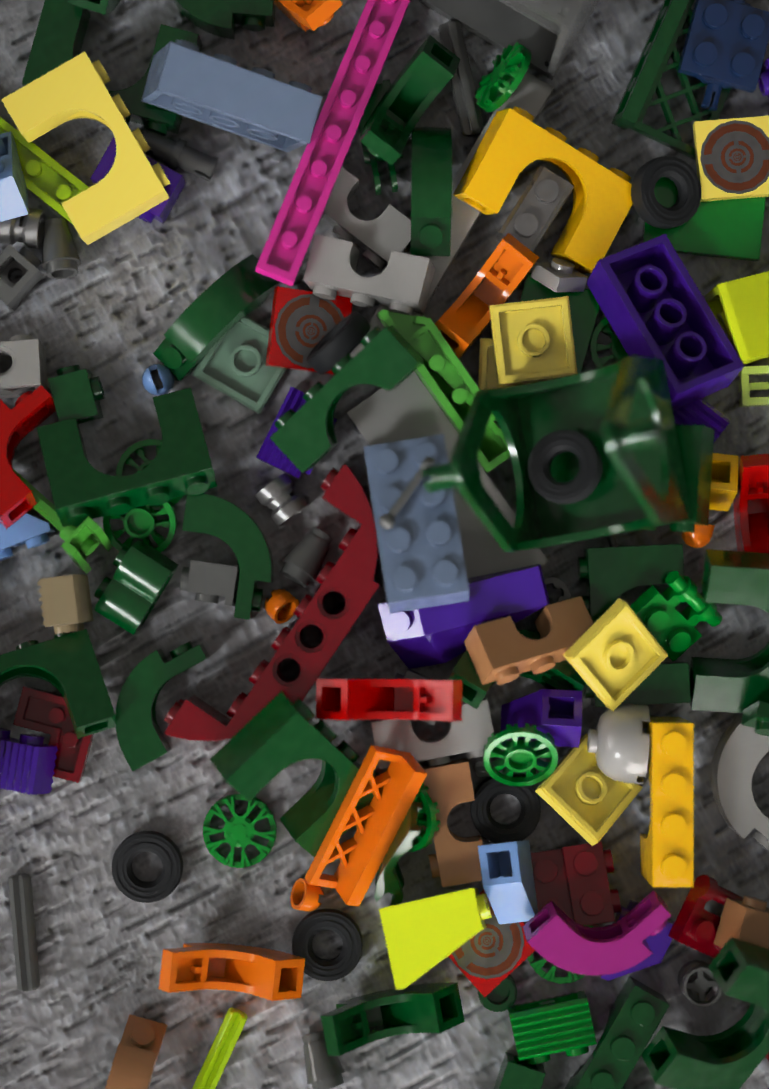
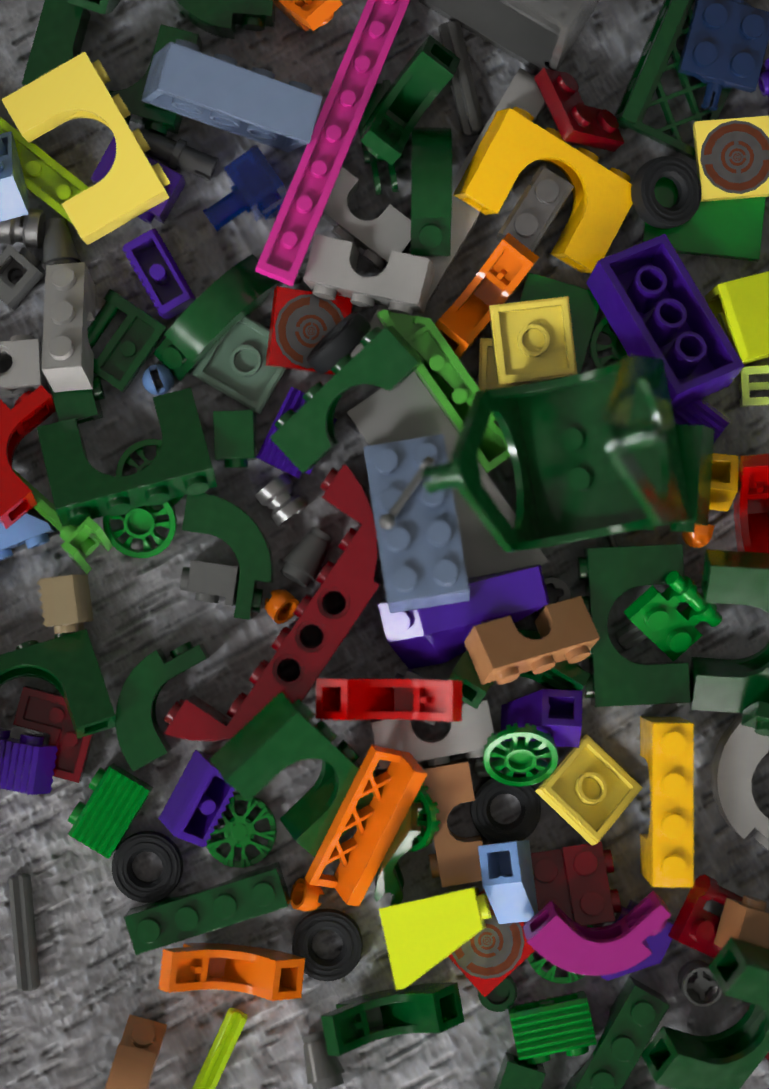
(67, 308): none -> light grey arch
(109, 810): none -> green brick
(130, 343): none -> dark green plate
(135, 586): dark green brick -> none
(159, 274): none -> dark purple brick
(197, 801): none -> dark purple brick
(207, 910): none -> dark green arch
(235, 437): none -> dark green brick
(254, 190): none -> clear blue brick
(504, 77): green wheel -> none
(540, 466): black tyre -> none
(559, 276): light grey plate -> none
(574, 119): none -> dark red plate
(615, 654): light yellow tile -> none
(622, 743): light grey cylinder -> none

